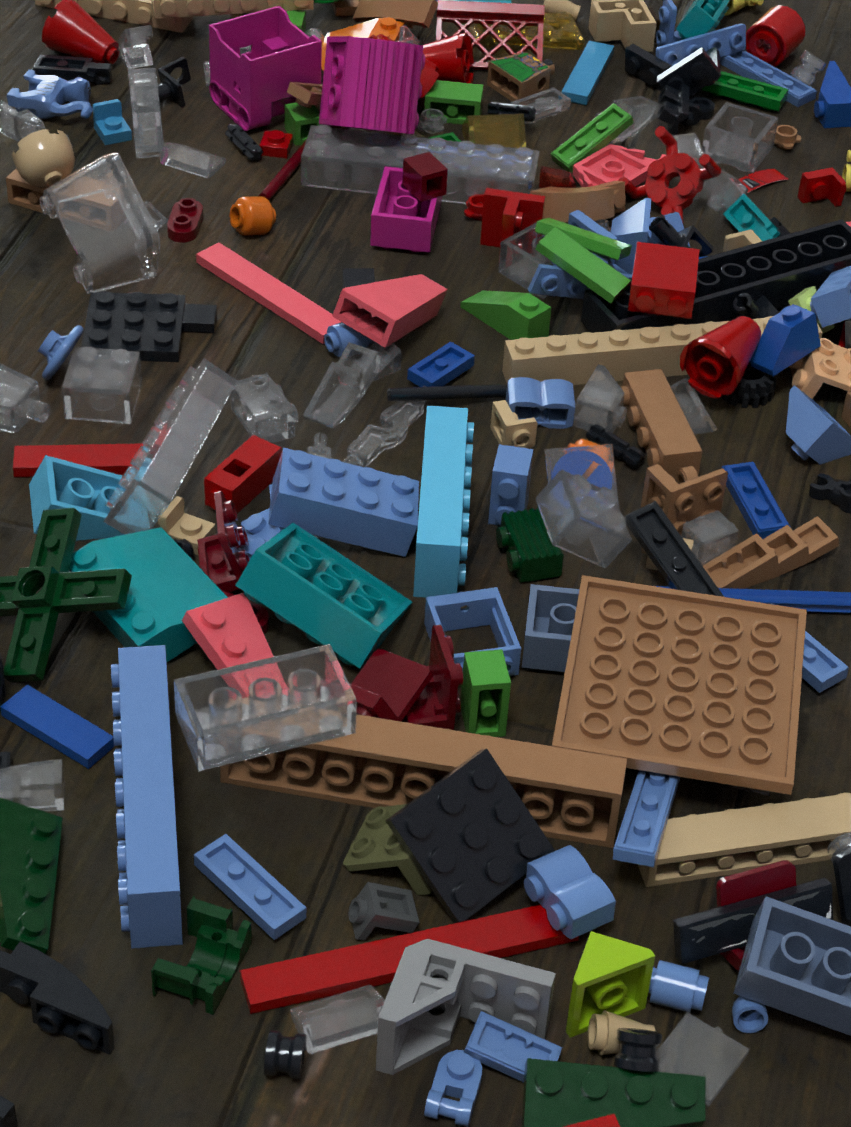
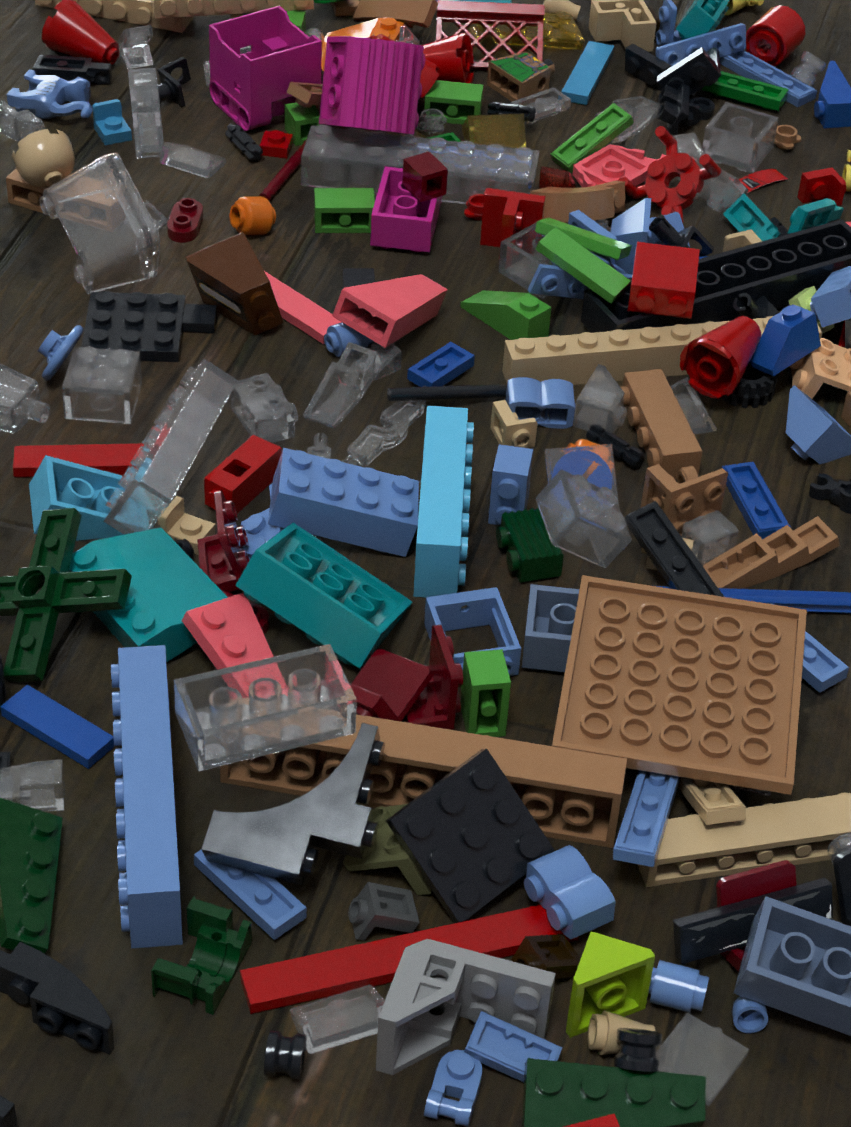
(236, 283): none -> reddish brown slope
(329, 817): none -> arch
(343, 210): none -> bright green brick
(549, 954): none -> dark brown bracket
(712, 801): none -> tan tile
(814, 214): none -> teal hinge

